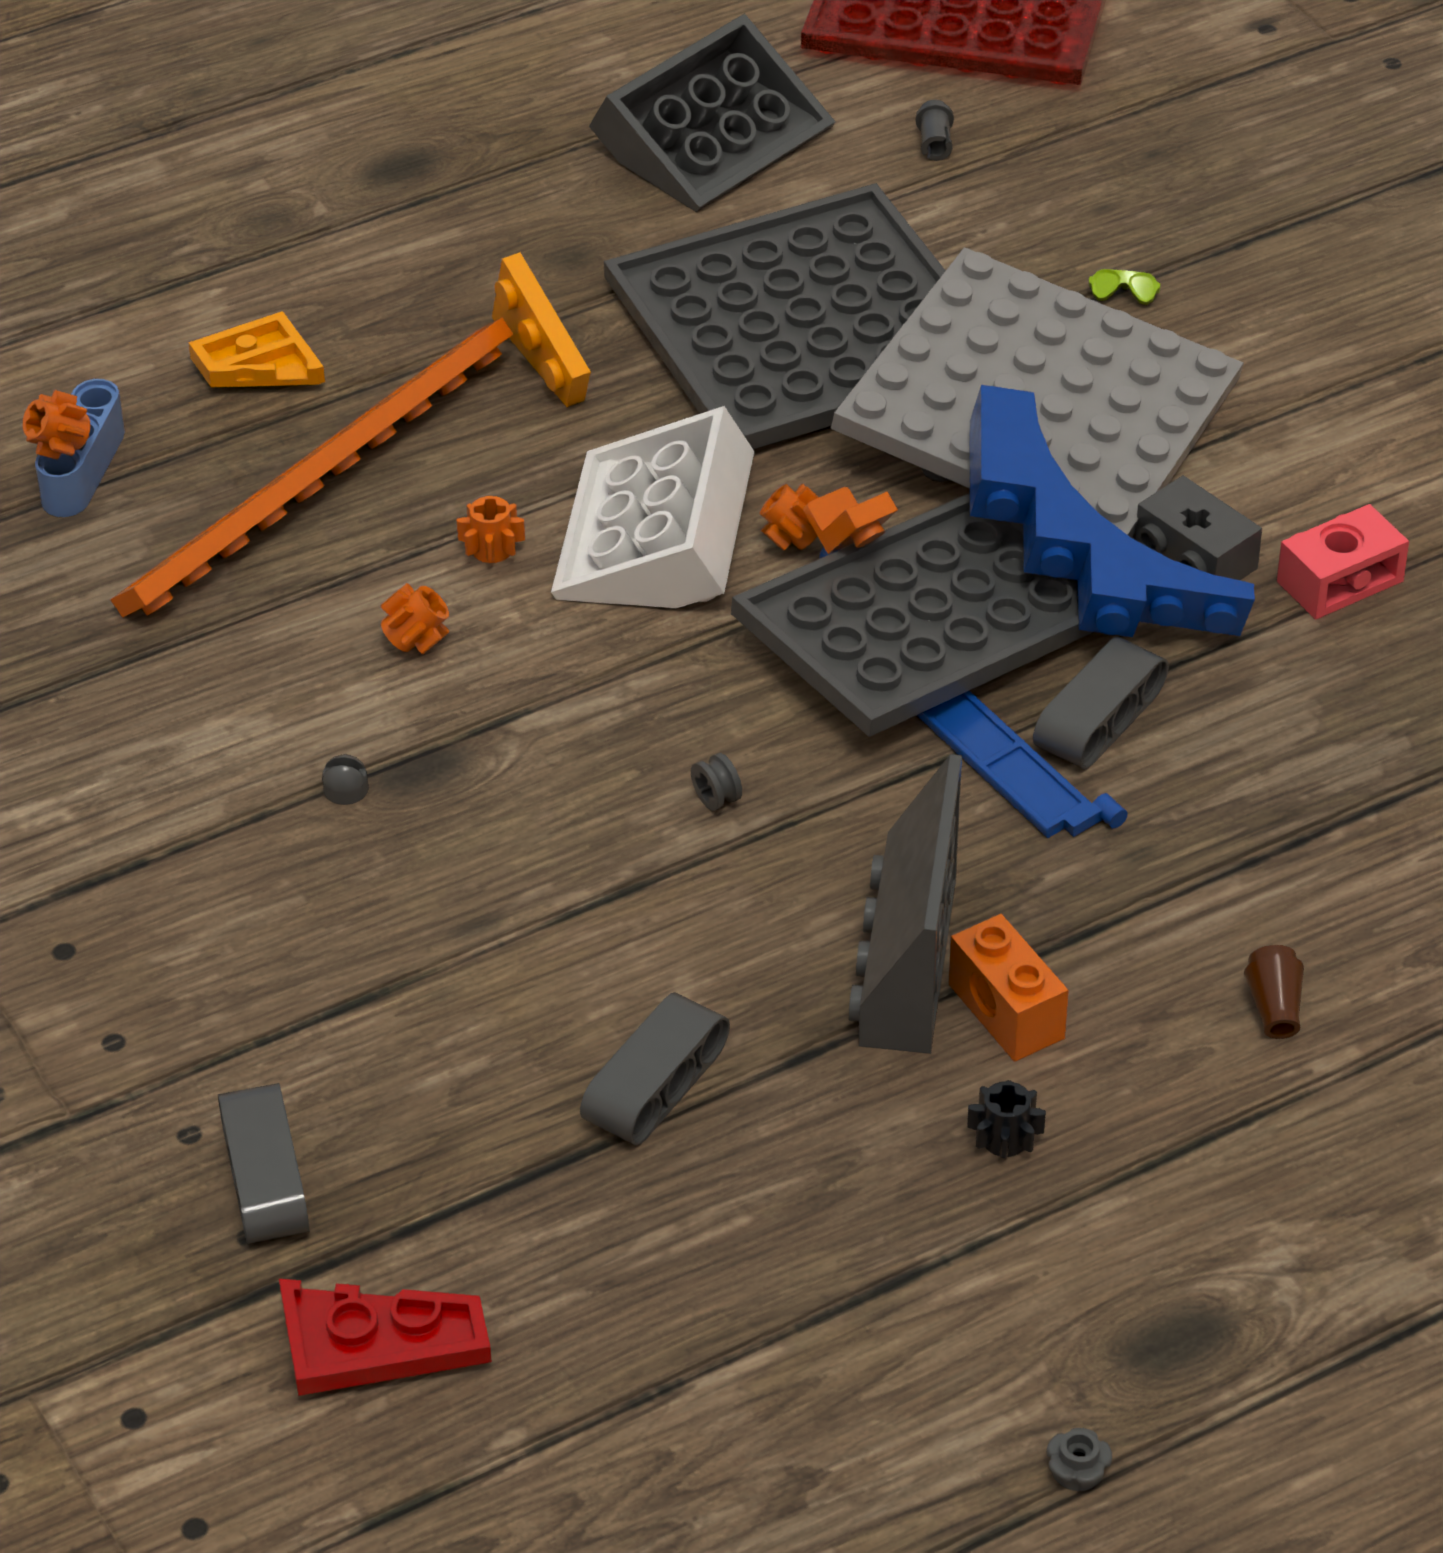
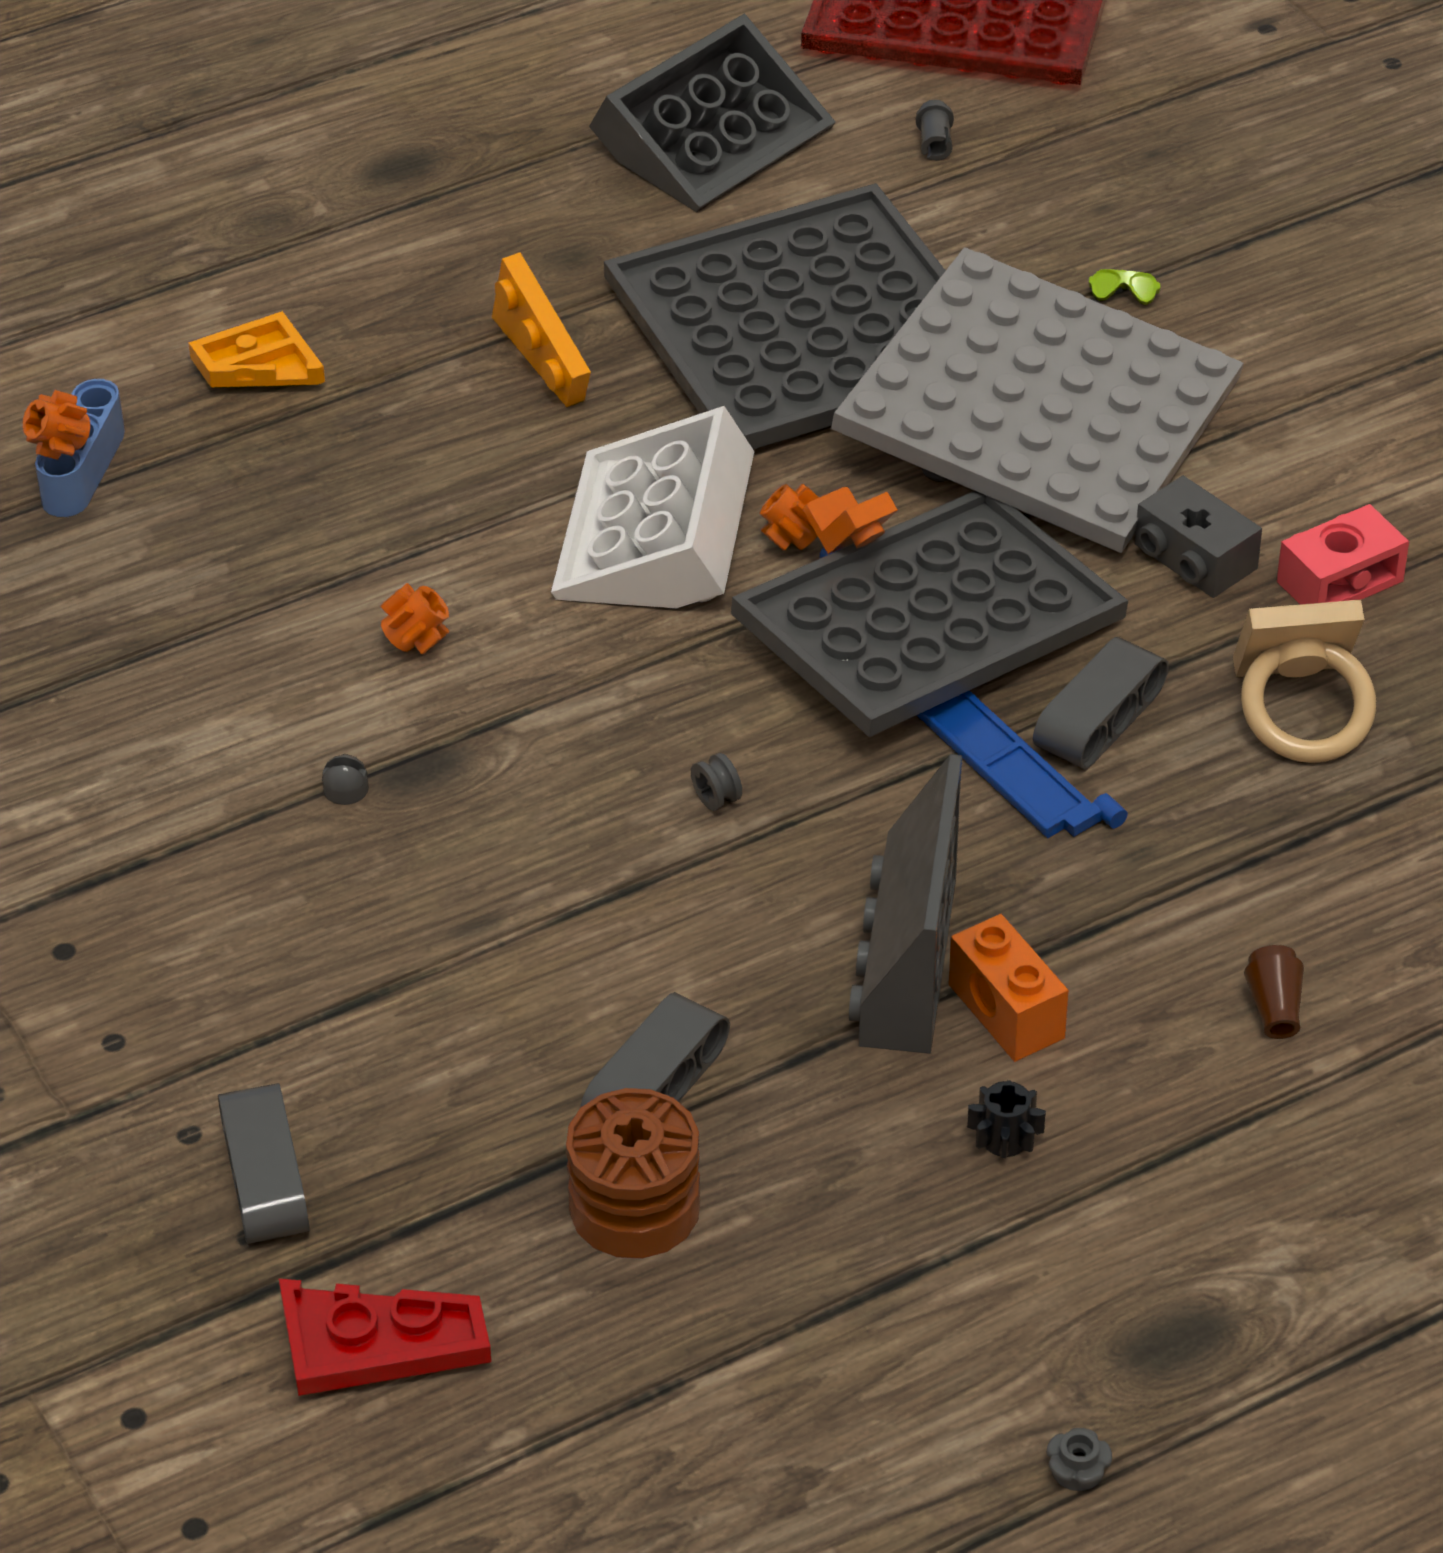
(303, 478): orange plate -> none
(491, 529): orange gear -> none
(633, 1172): none -> dark orange wheel
(1067, 538): blue arch -> none
(1300, 644): none -> tan tile

